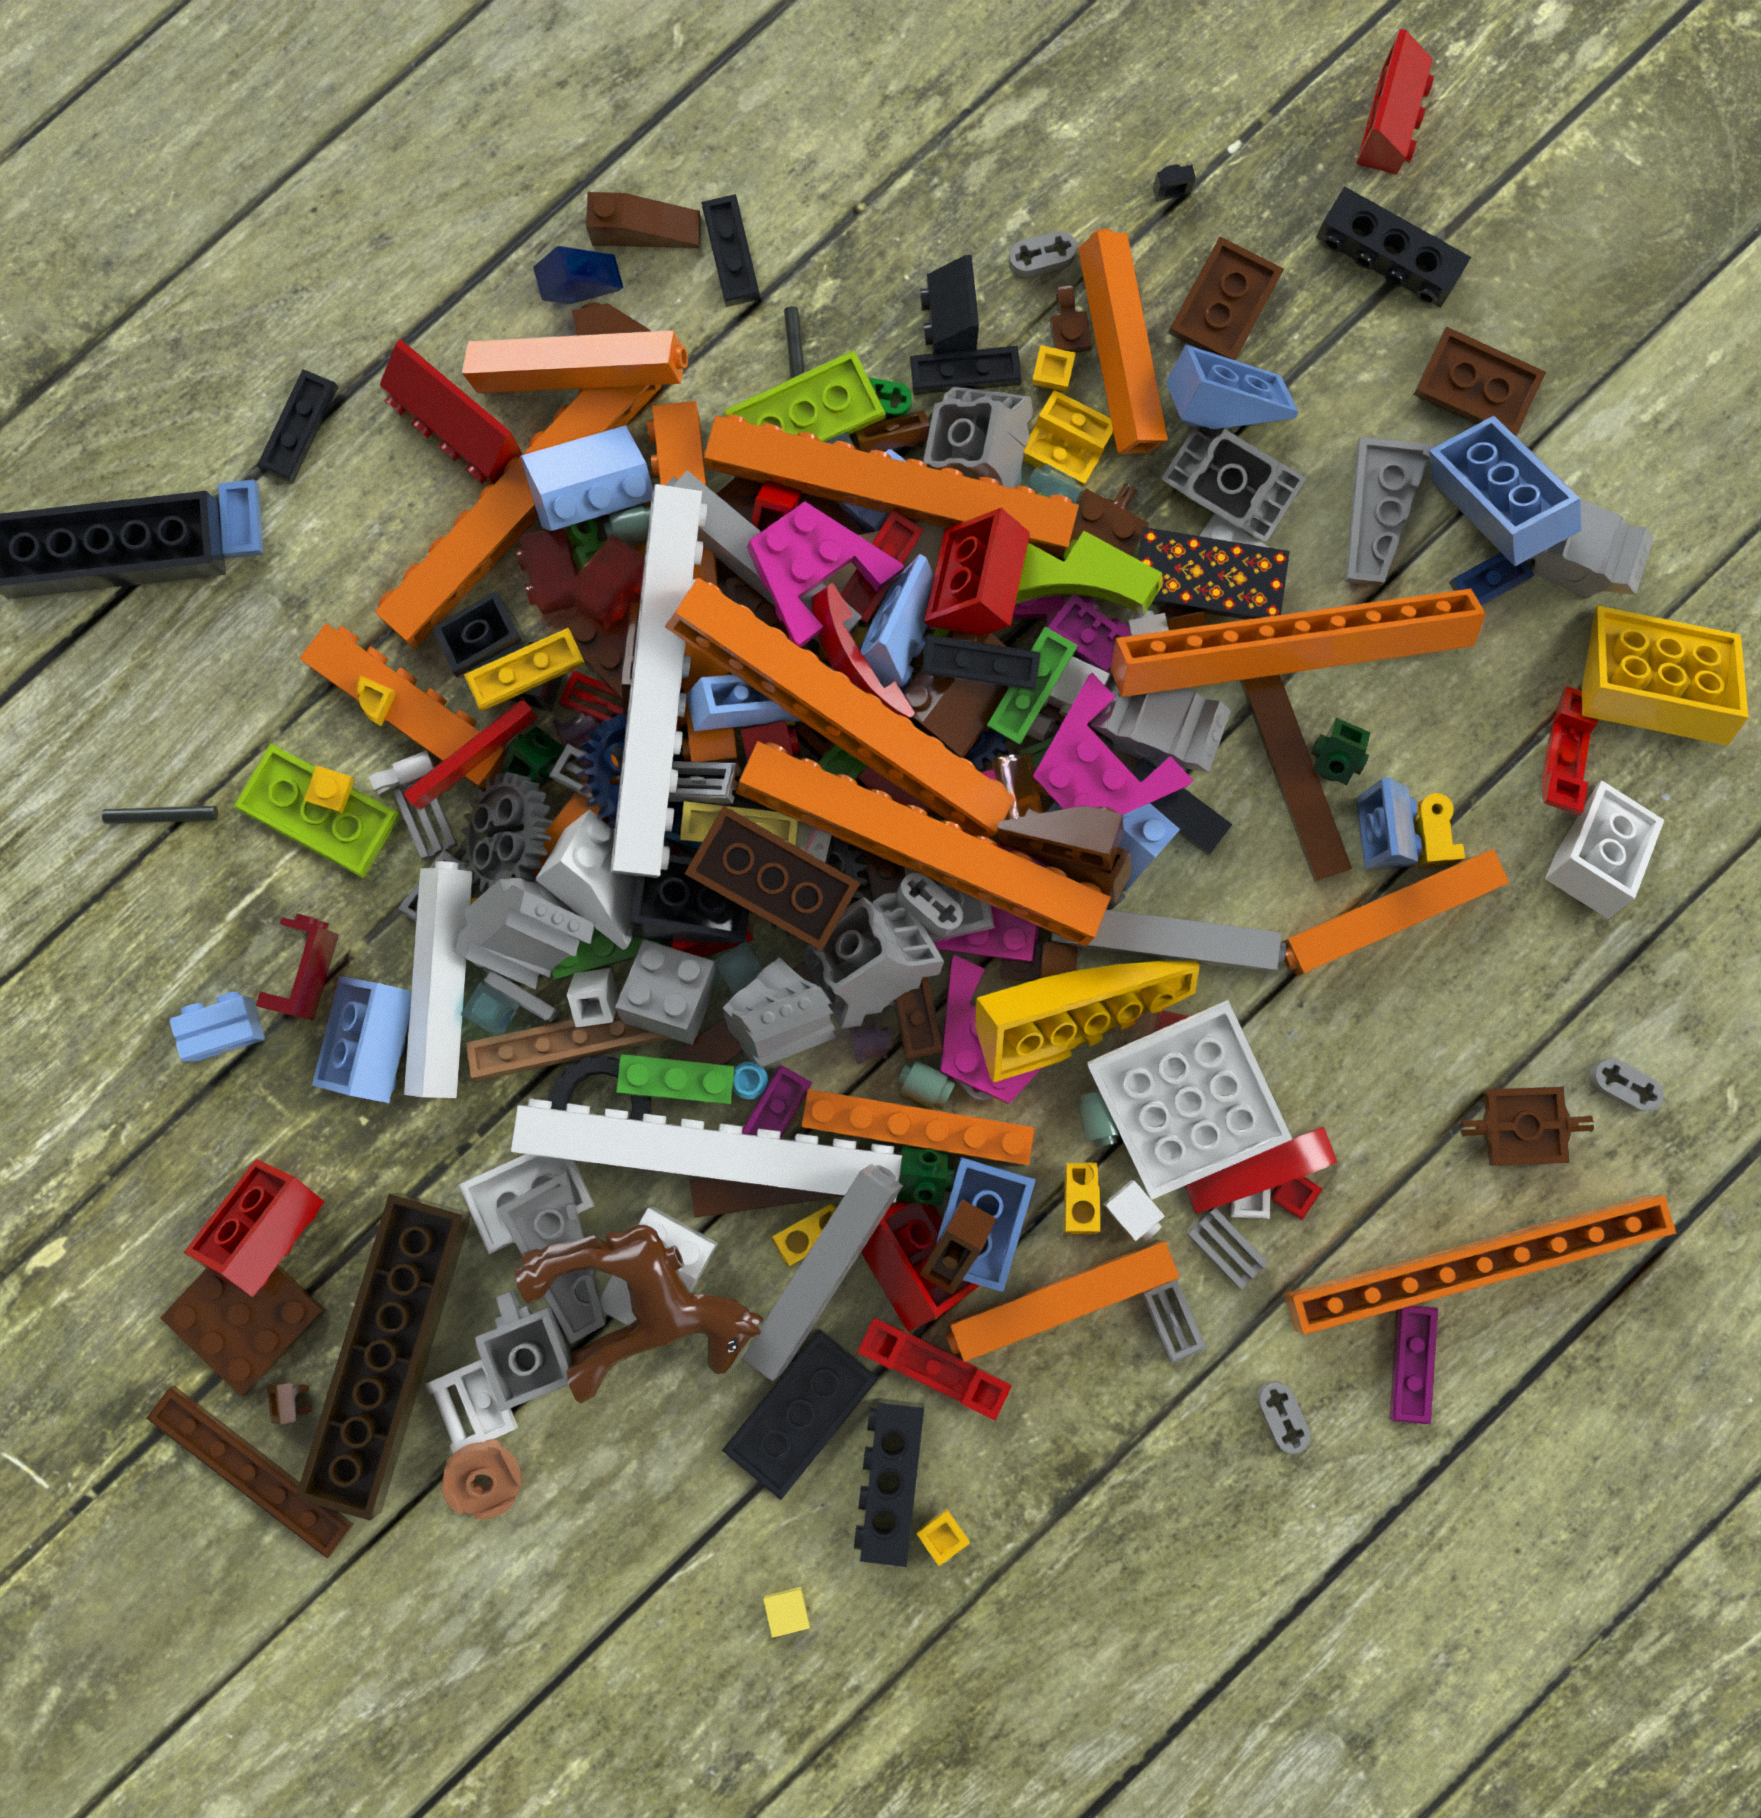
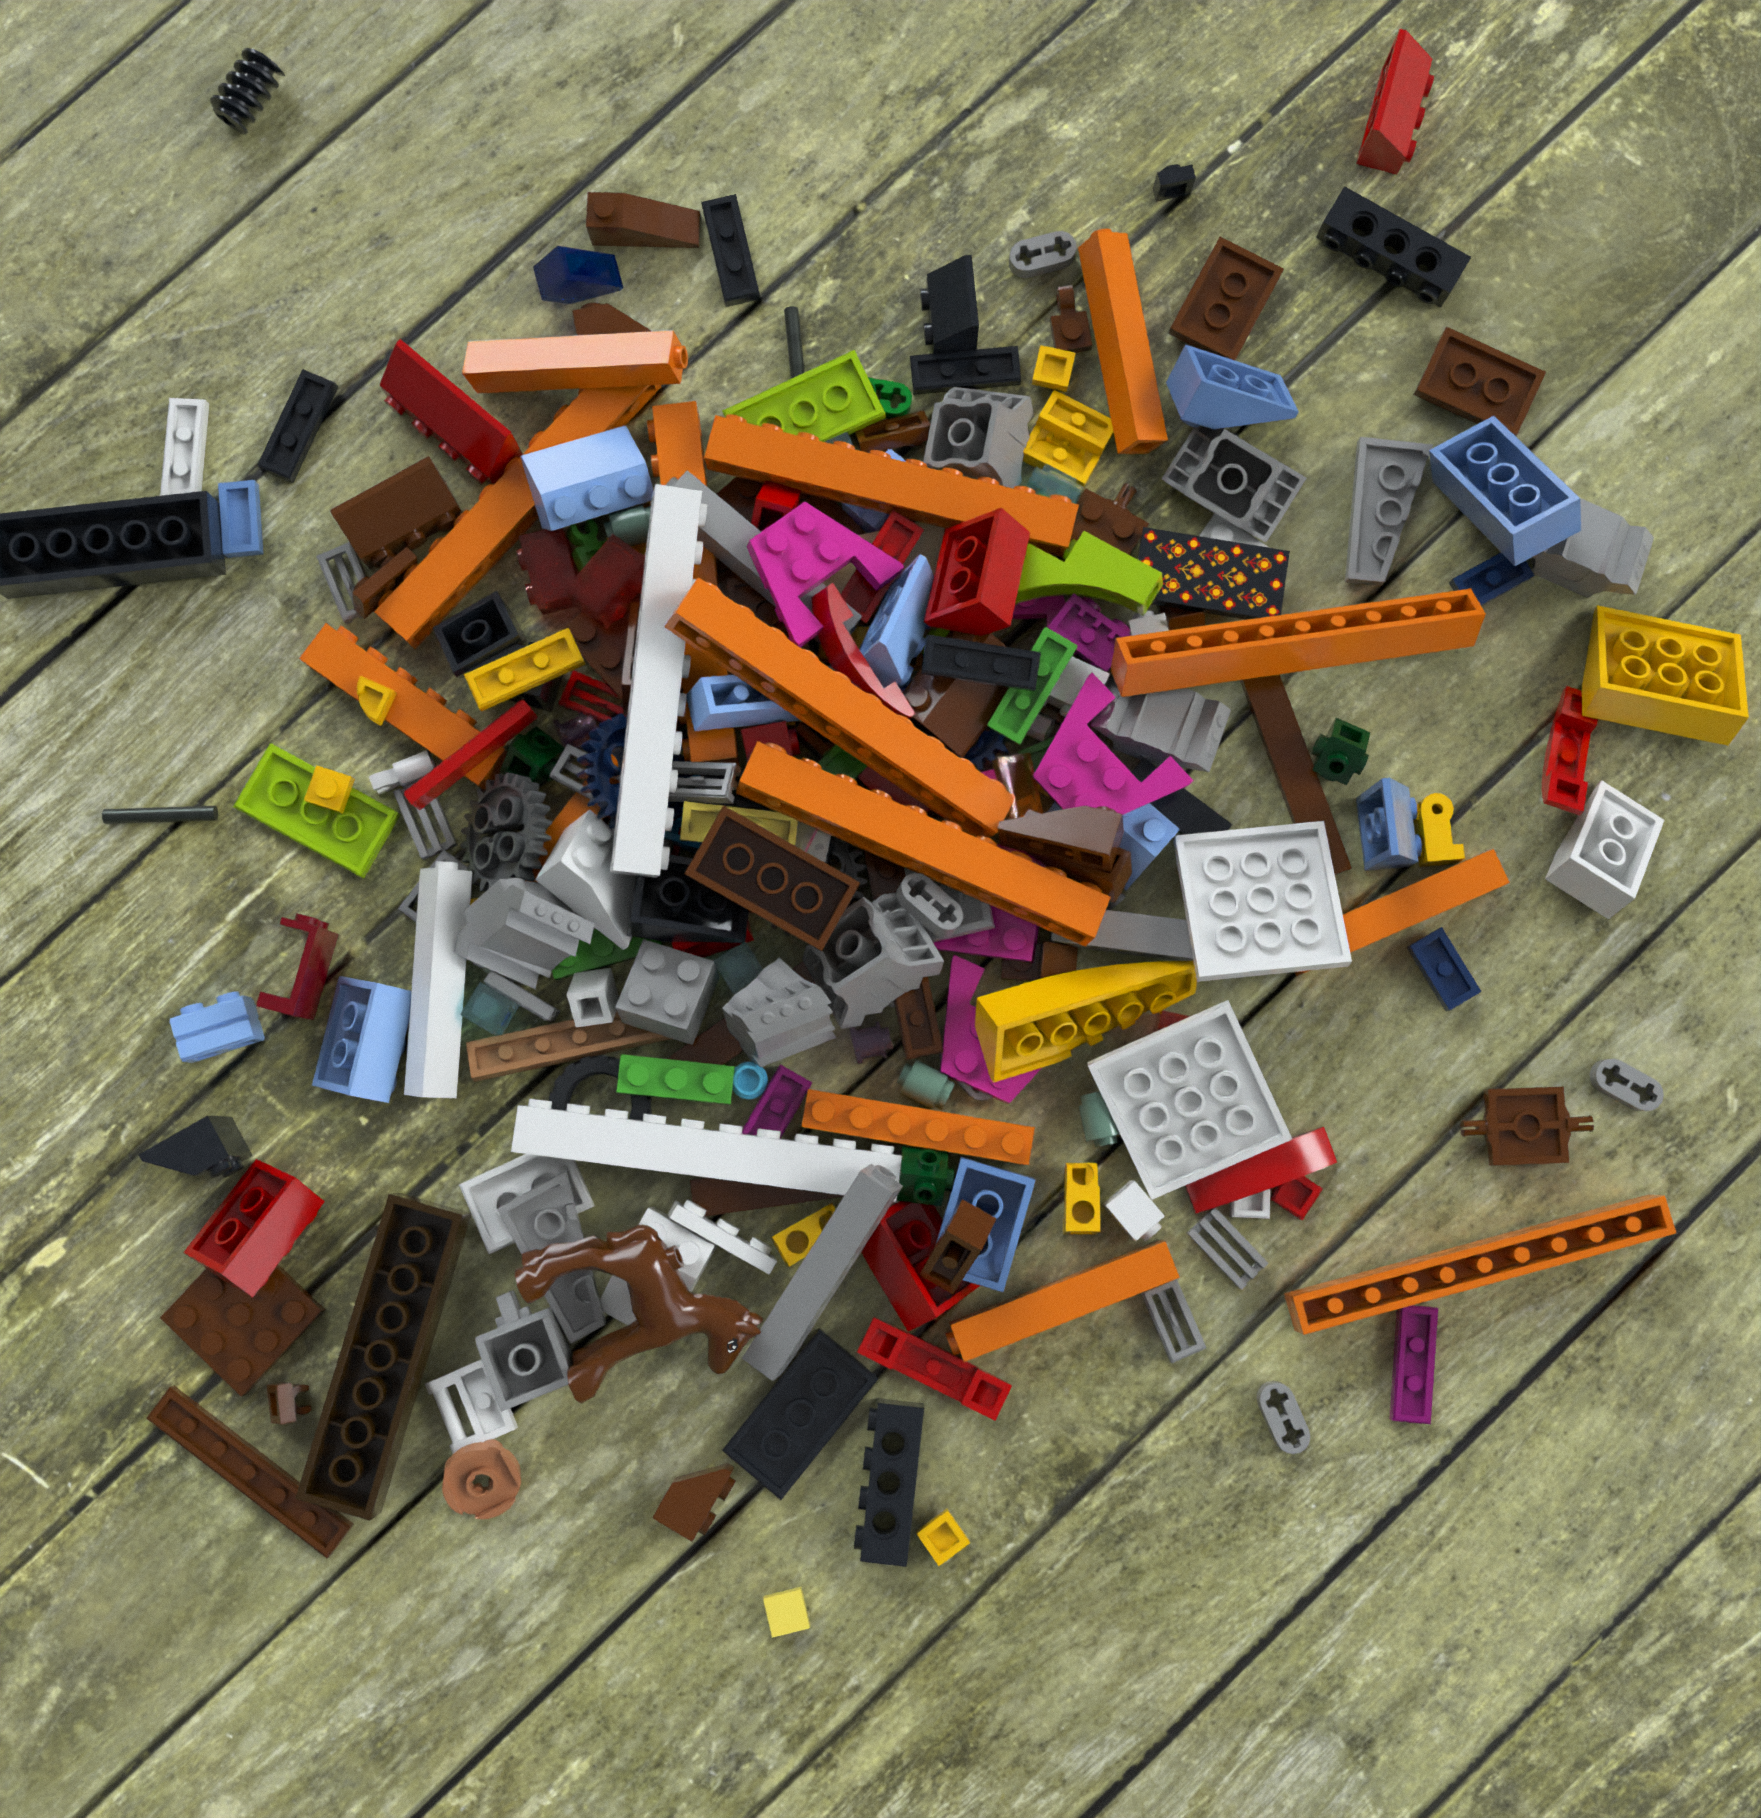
(184, 446): none -> white tile
(204, 1148): none -> black slope
(244, 88): none -> black piece
(336, 553): none -> light grey tile
(389, 576): none -> reddish brown plate
(398, 513): none -> reddish brown slope
(690, 1499): none -> reddish brown slope
(723, 1234): none -> white plate
(1261, 901): none -> white plate
(1443, 969): none -> dark blue plate

